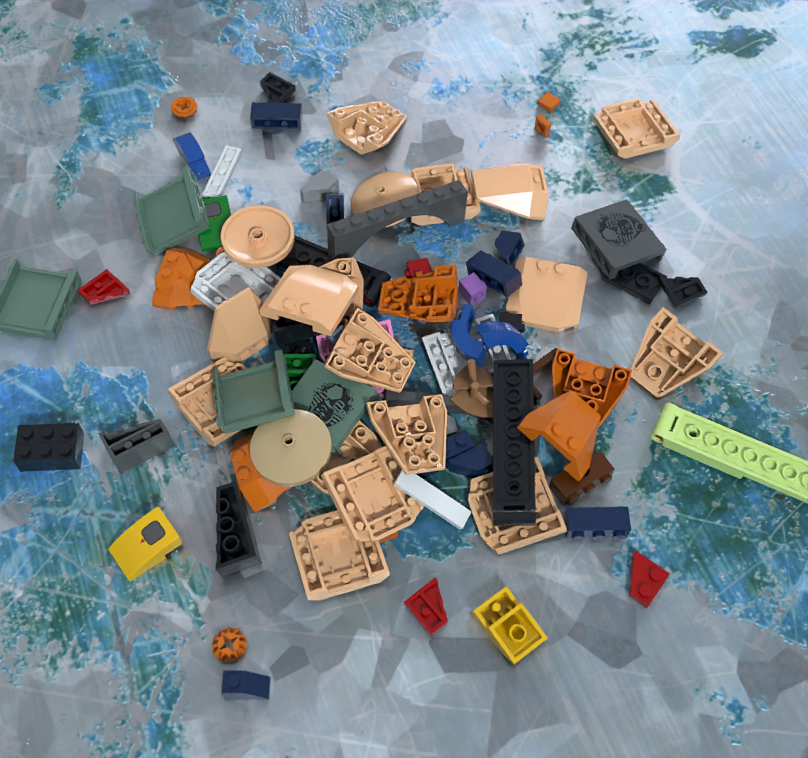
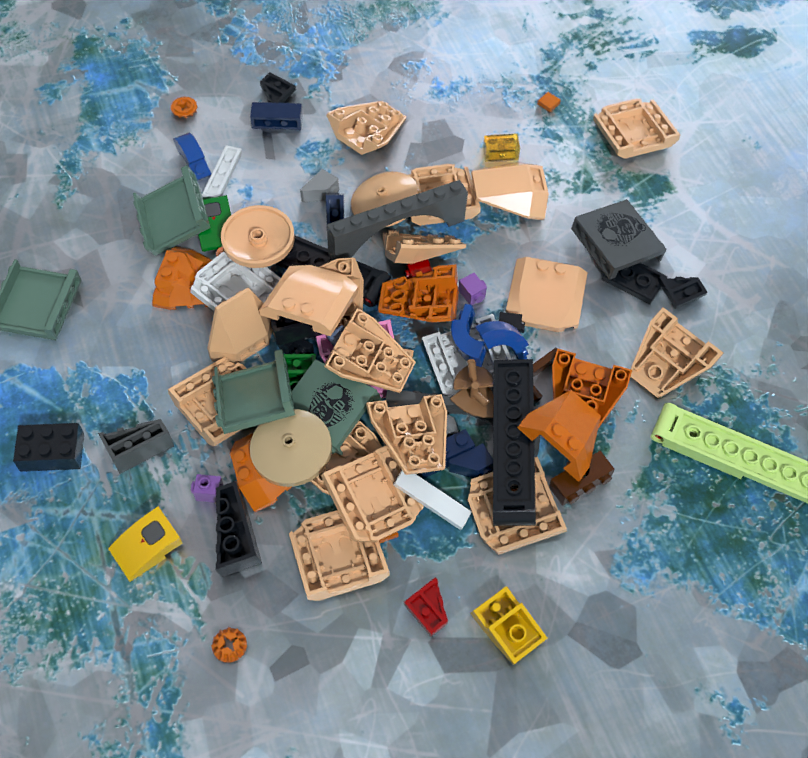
(103, 288): red wing -> none
(205, 487): none -> medium lavender brick
(245, 685): dark blue slope -> none
(416, 248): none -> light nougat wedge
(495, 273): dark blue brick -> none
(501, 147): none -> clear yellow brick
(509, 246): dark blue slope -> none
(543, 126): orange tile -> none
(597, 523): dark blue brick -> none
(645, 579): red wing -> none

